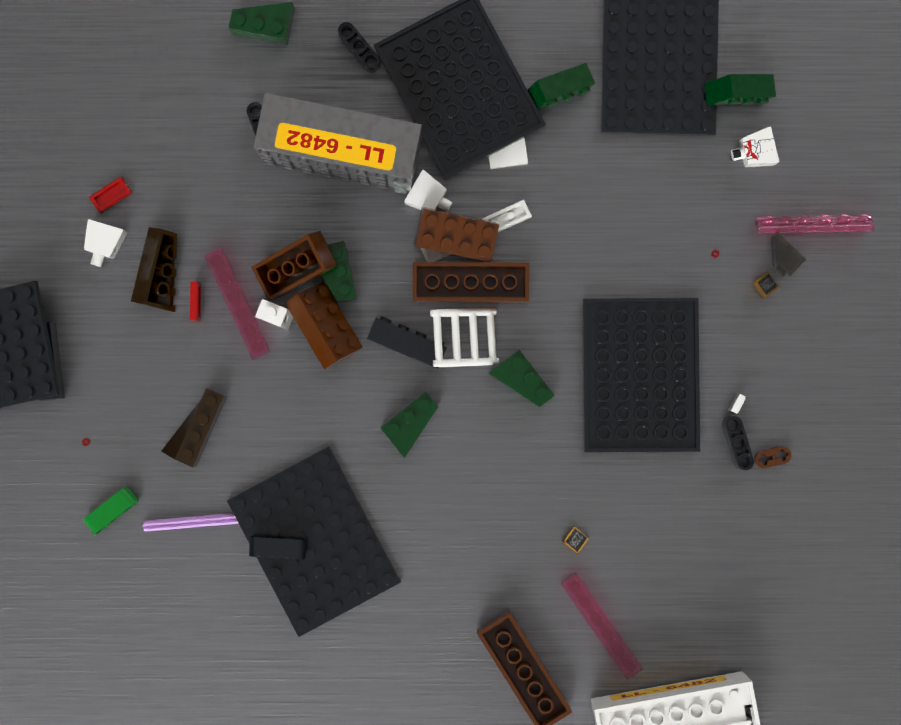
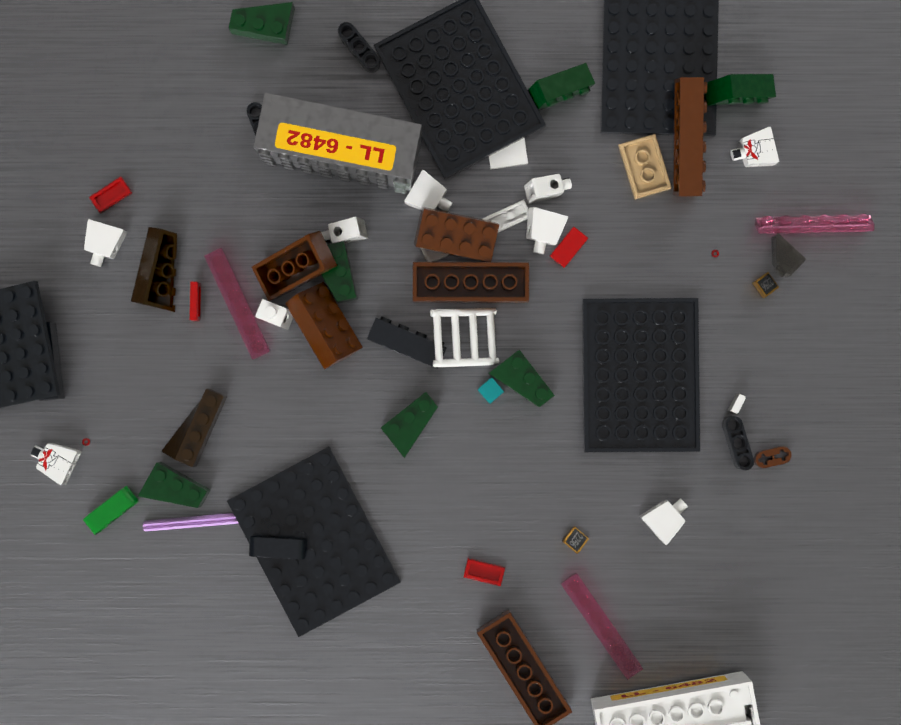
(56, 461): none -> white torso
(173, 487): none -> dark green wedge
(352, 230): none -> white torso
(484, 572): none -> red tile
(490, 390): none -> teal tile
(540, 188): none -> white torso
(544, 228): none -> white torso
(568, 247): none -> red tile
(644, 166): none -> tan tile
(665, 519): none -> white torso
(688, 136): none -> reddish brown brick

